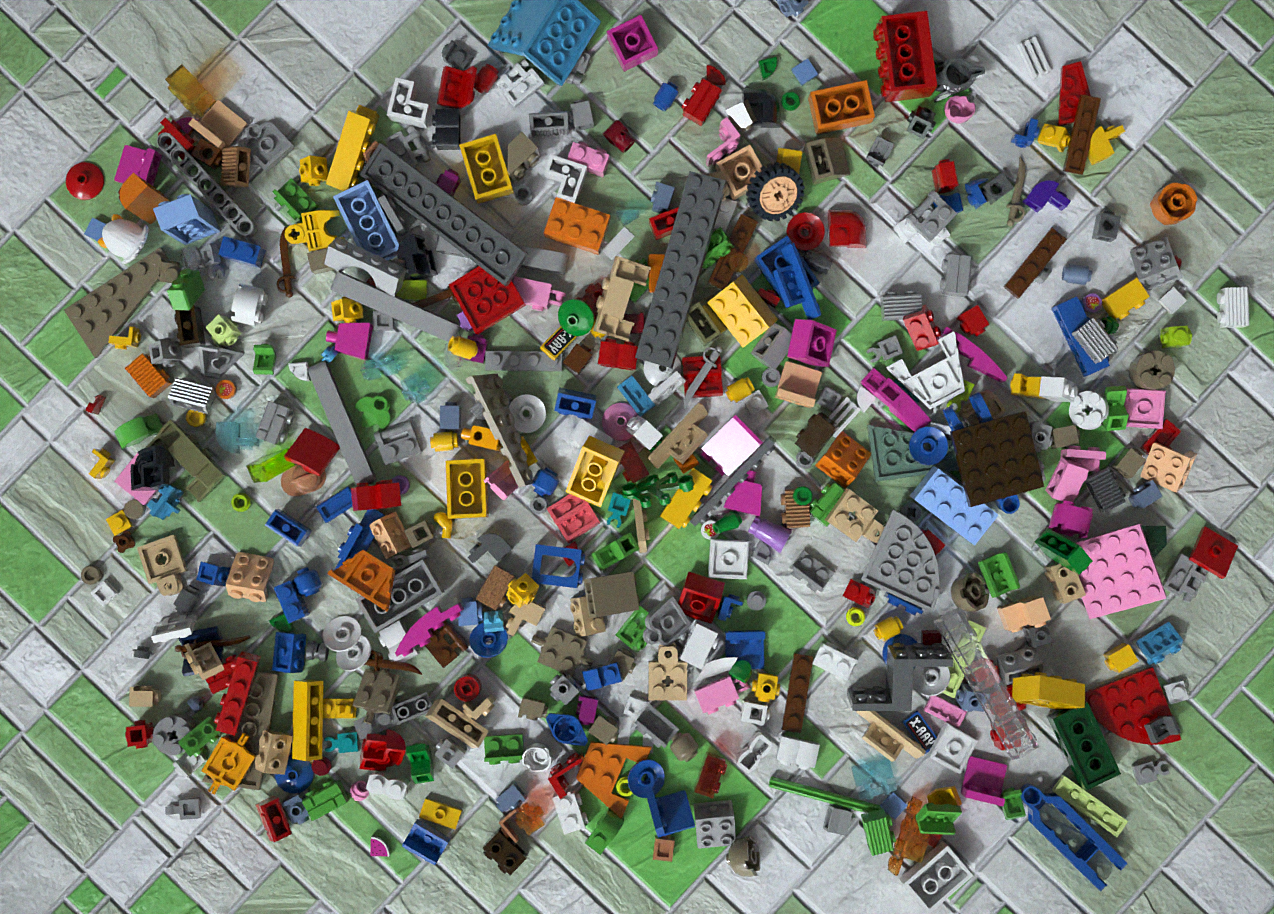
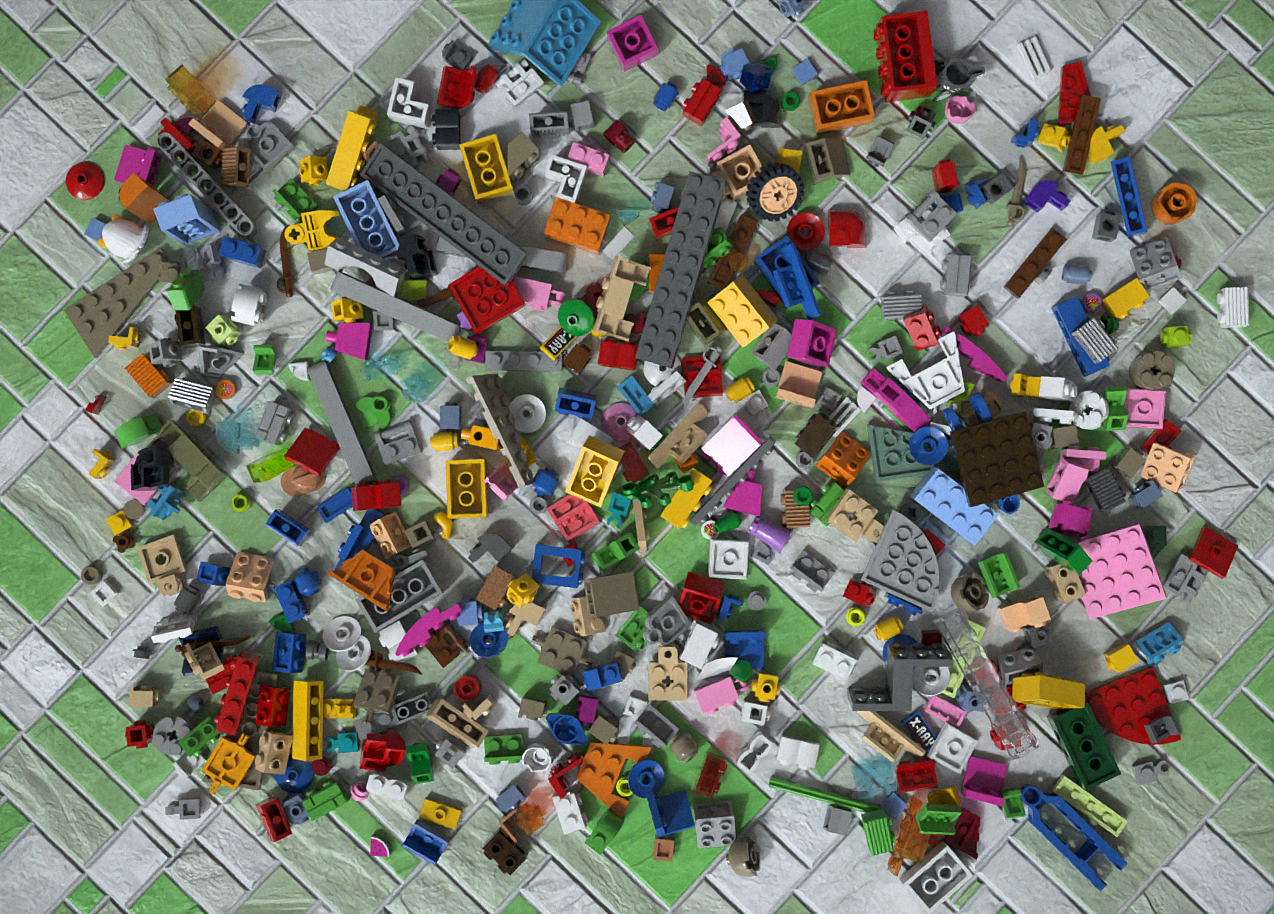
(258, 97): none -> blue brick
(273, 706): none -> red bracket
(733, 62): none -> medium blue brick
(756, 76): none -> clear blue brick
(797, 693): reddish brown plate -> none
(916, 775): none -> red bracket
(966, 833): none -> dark red wing
(1048, 415): none -> white plate
(1129, 197): none -> blue brick

